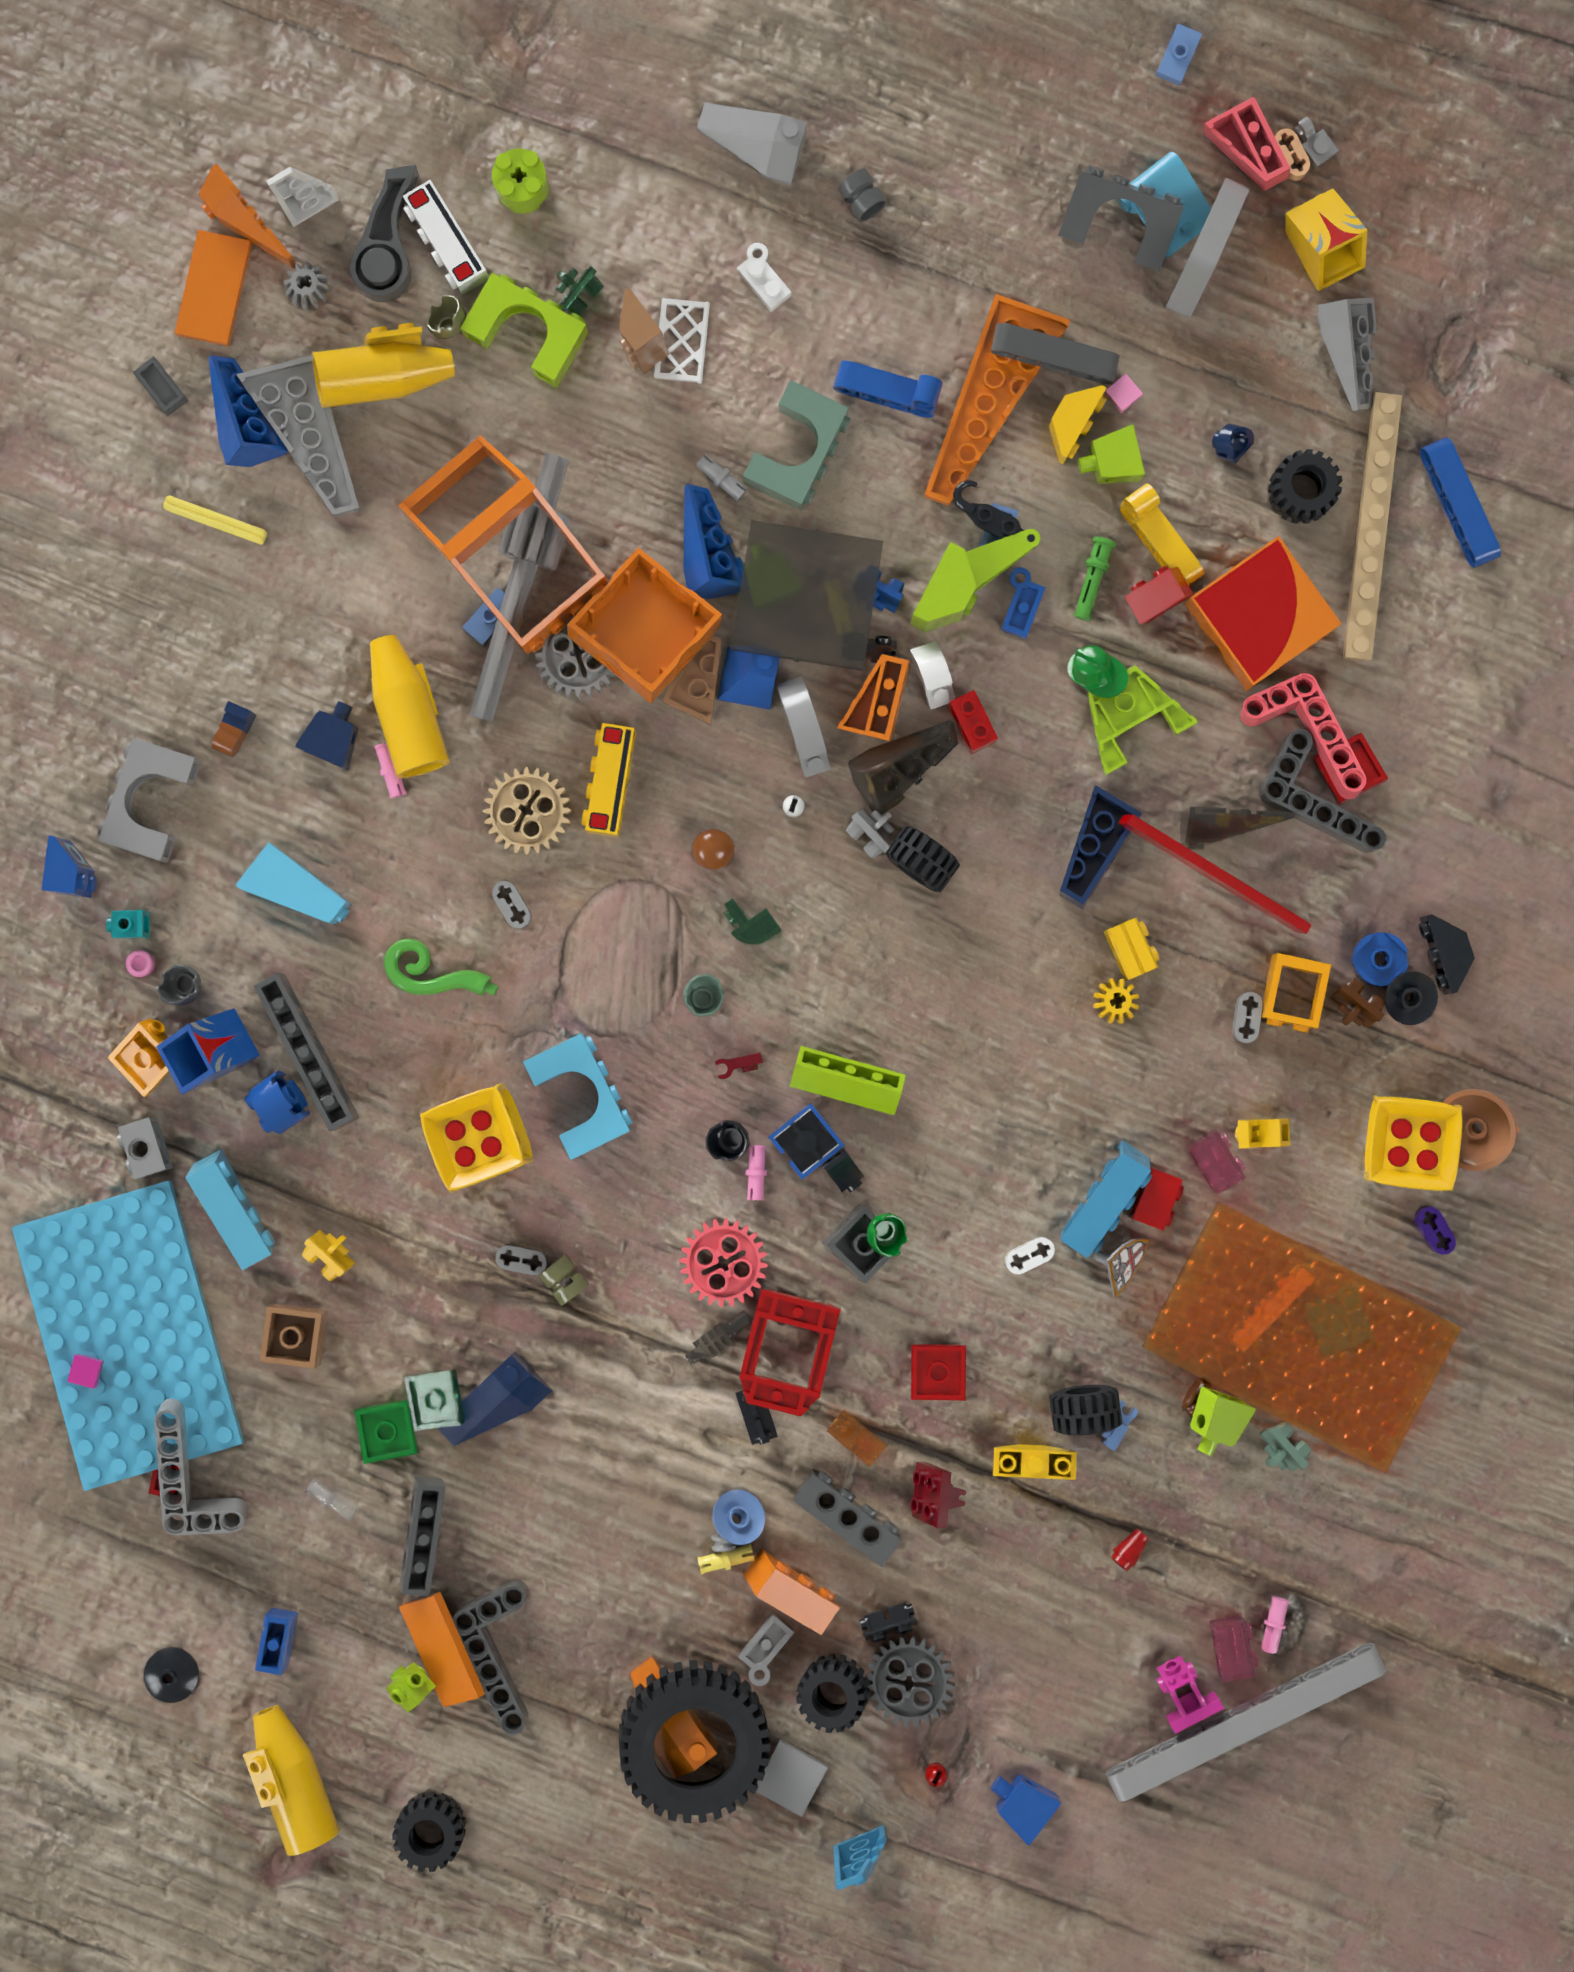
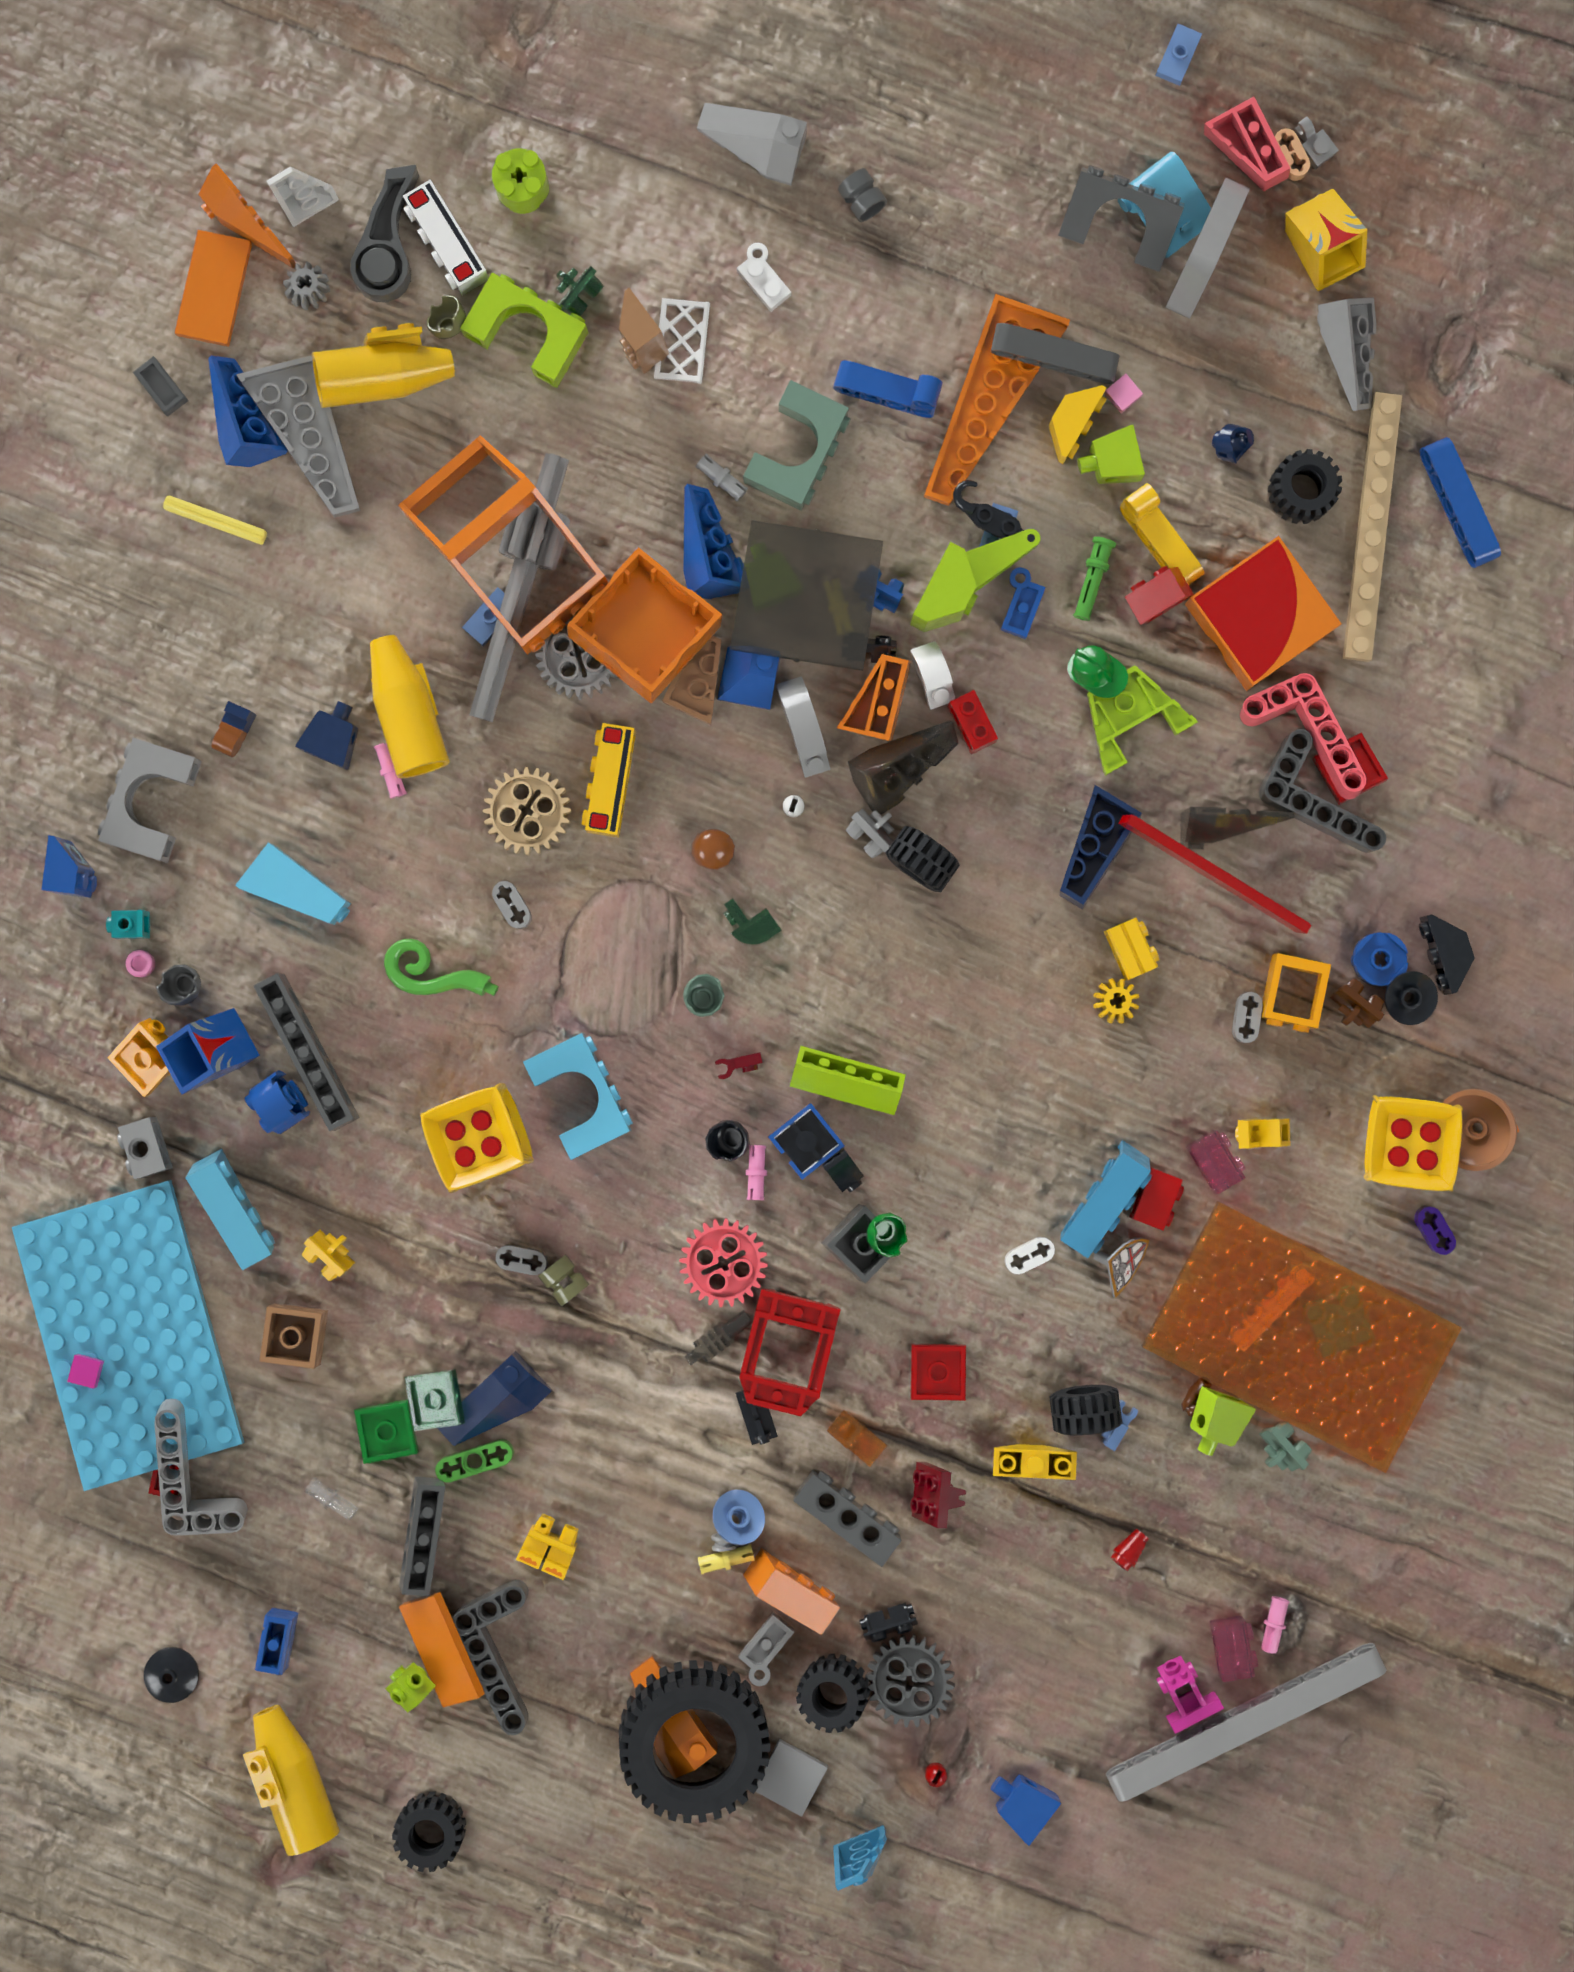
(453, 1460): none -> bright green beam
(561, 1549): none -> yellow hips

